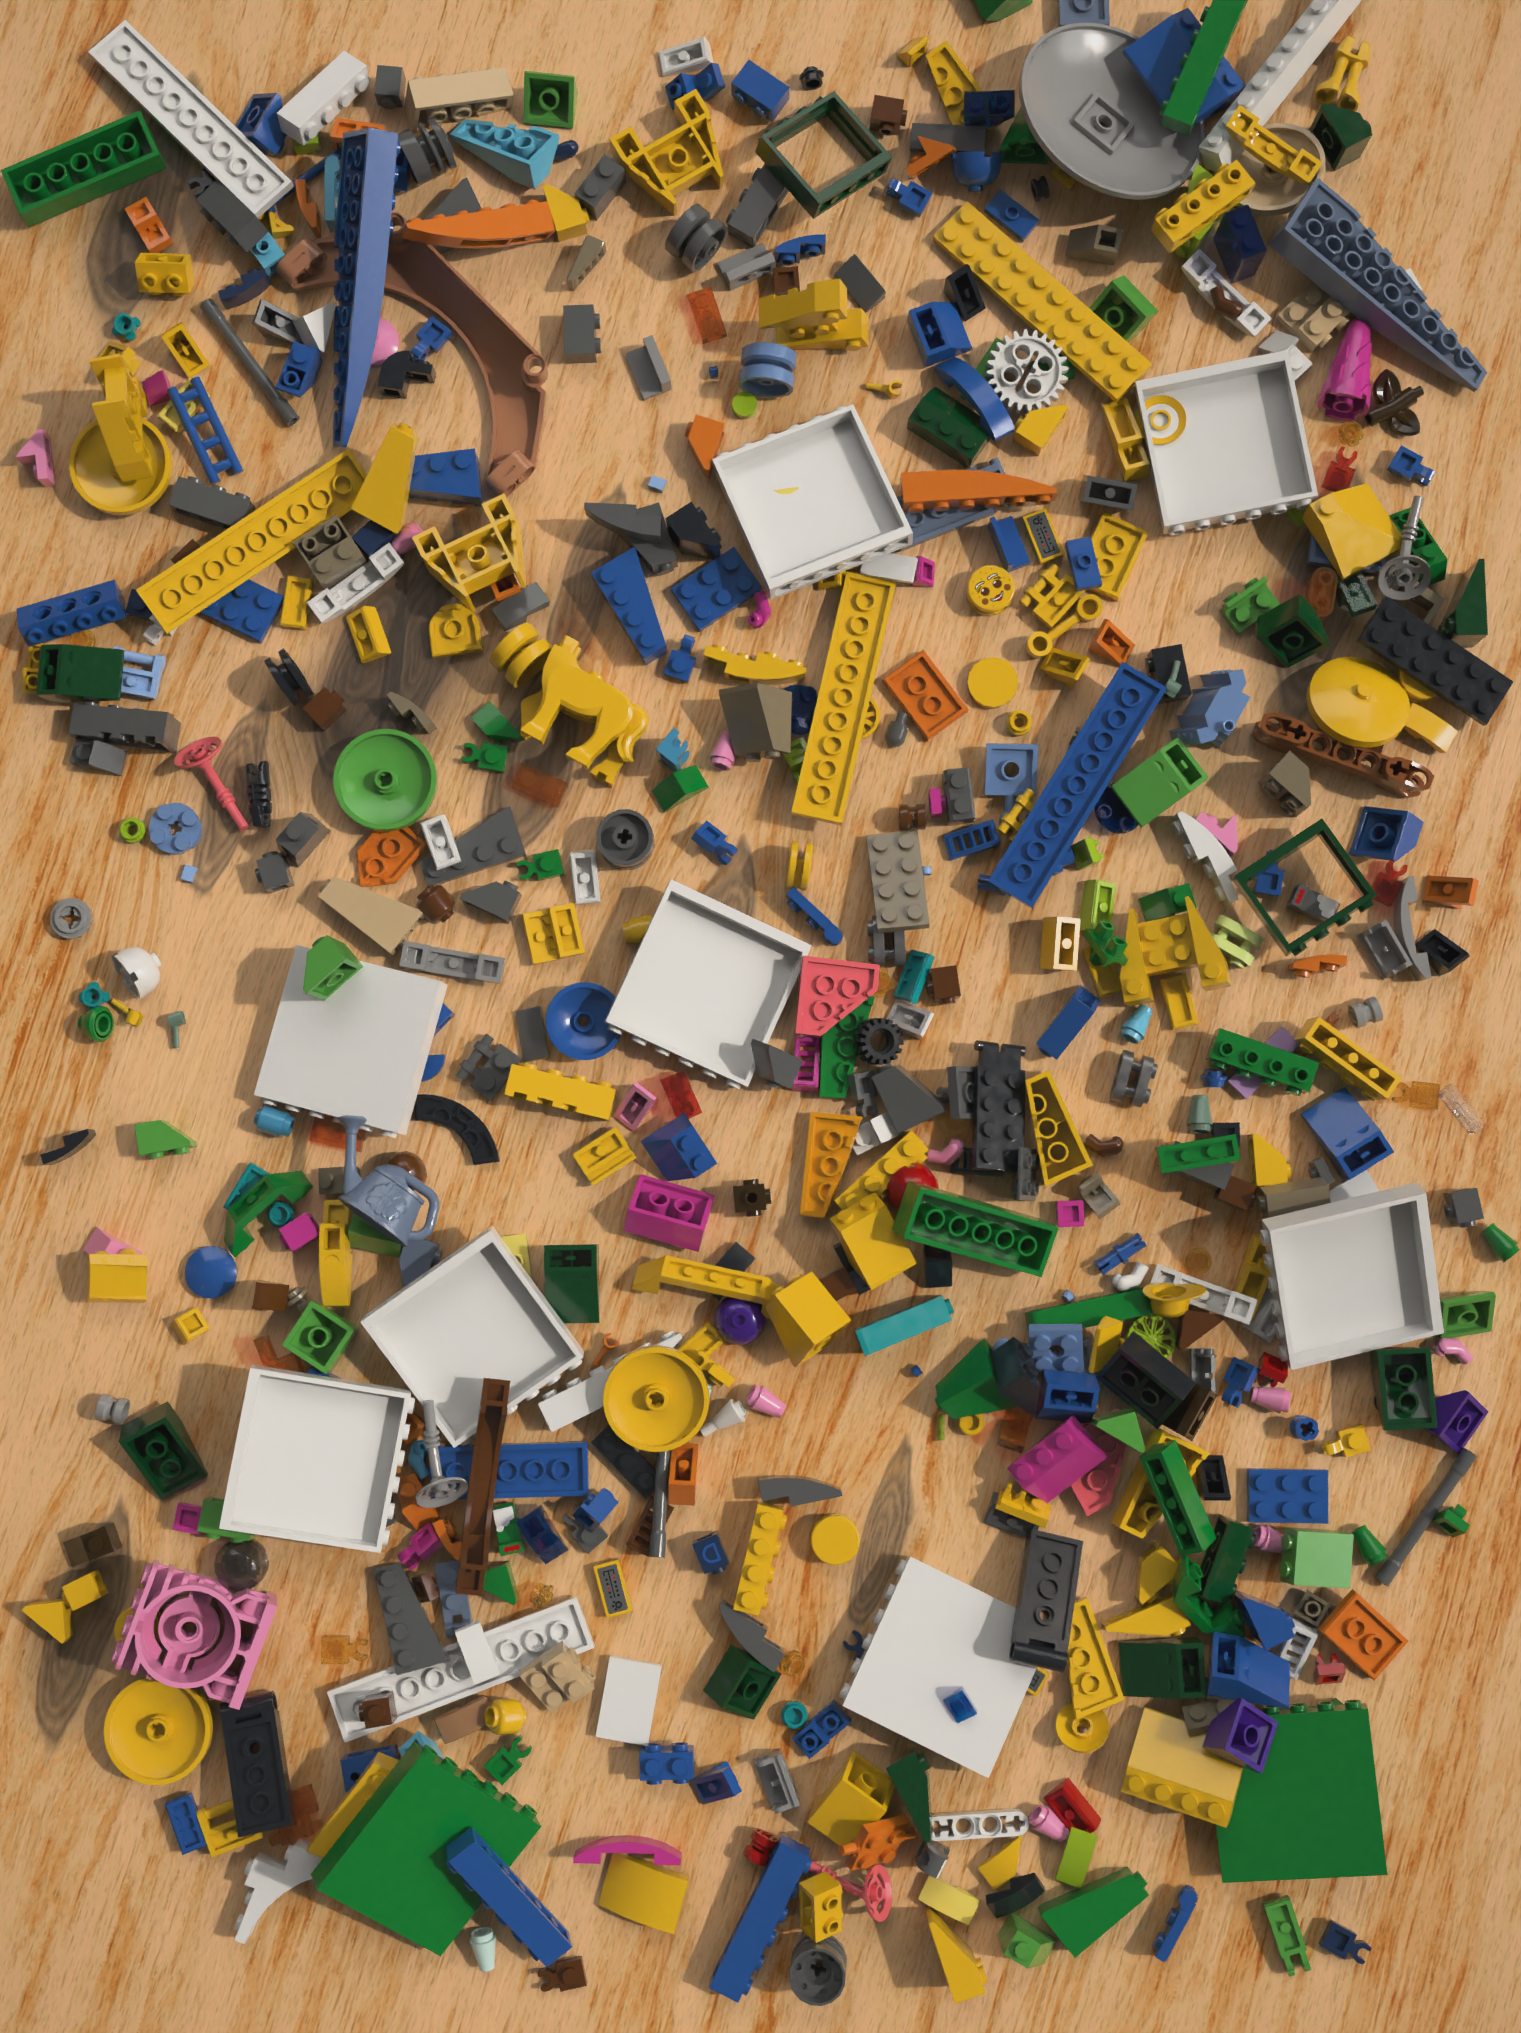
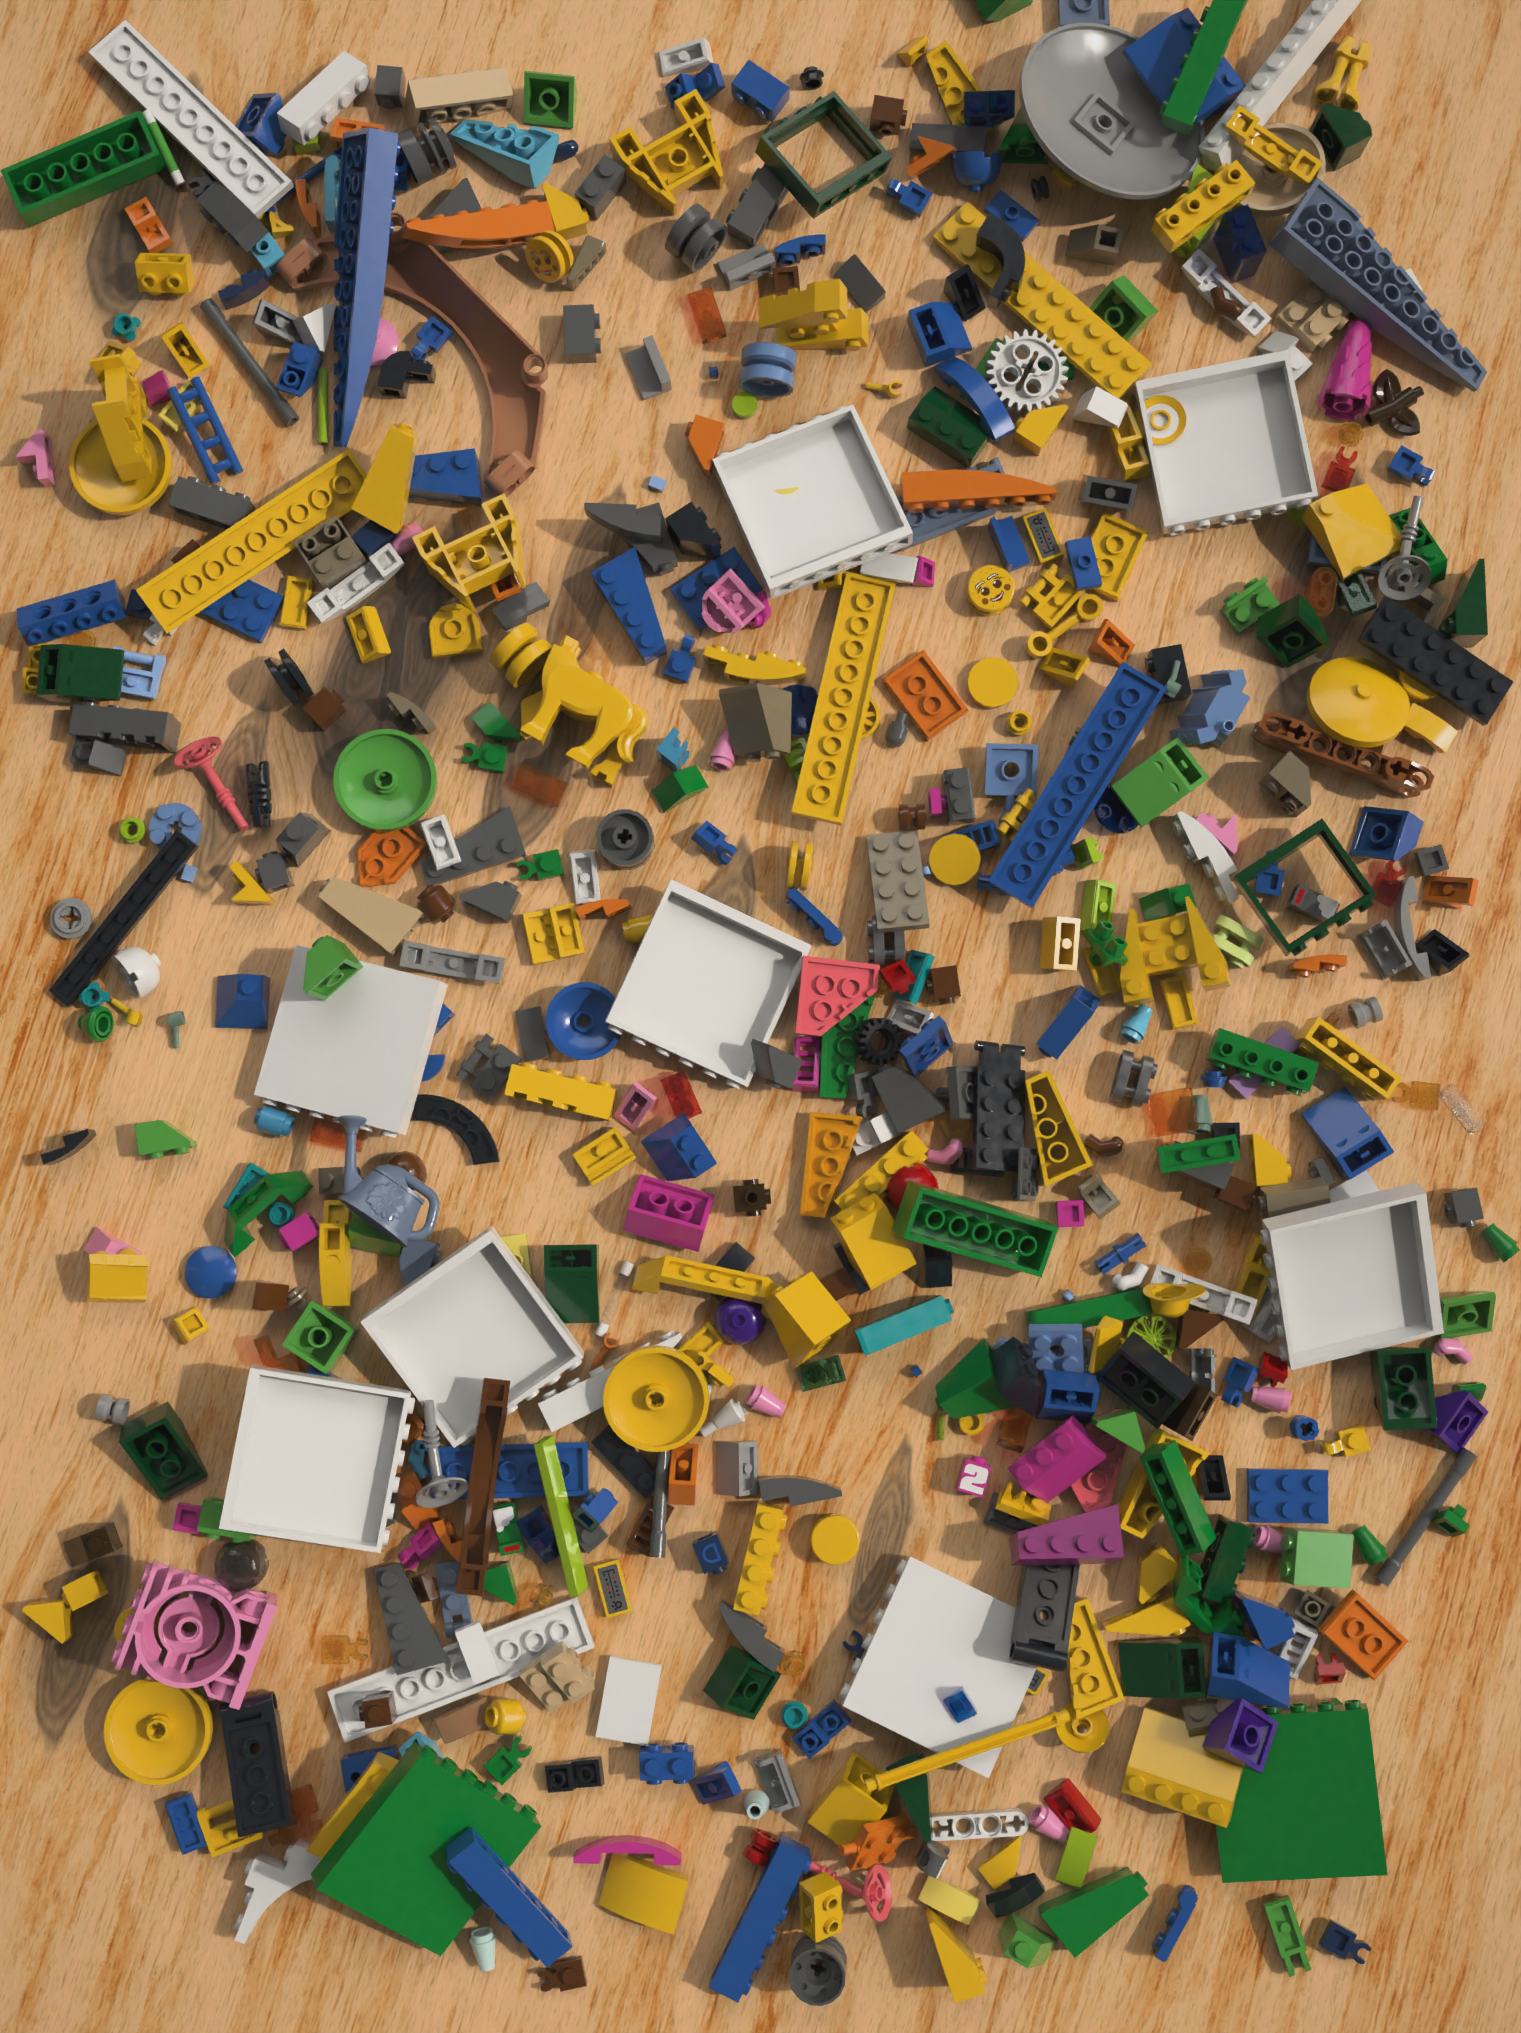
(123, 918): none -> black tile
(163, 147): none -> bright green bar
(242, 1001): none -> blue slope
(252, 892): none -> yellow slope
(322, 406): none -> lime piece
(549, 256): none -> yellow head
(561, 1516): none -> lime tile
(574, 1774): none -> black slope
(611, 907): none -> orange slope
(614, 1299): none -> clear bar
(729, 604): none -> bright pink slope
(737, 1468): none -> light grey panel
(759, 1799): none -> light aqua cone
(820, 1373): none -> clear green slope
(897, 976): none -> red tile
(926, 1046): none -> blue plate
(954, 859): none -> yellow tile
(967, 1750): none -> yellow piece
(973, 1476): none -> brick
(1004, 243): none -> black arch
(1071, 1541): none -> magenta wedge
(1100, 408): none -> white slope
(1173, 1112): none -> clear orange piece
(1431, 860): none -> dark grey plate
(1476, 1389): none -> green slope

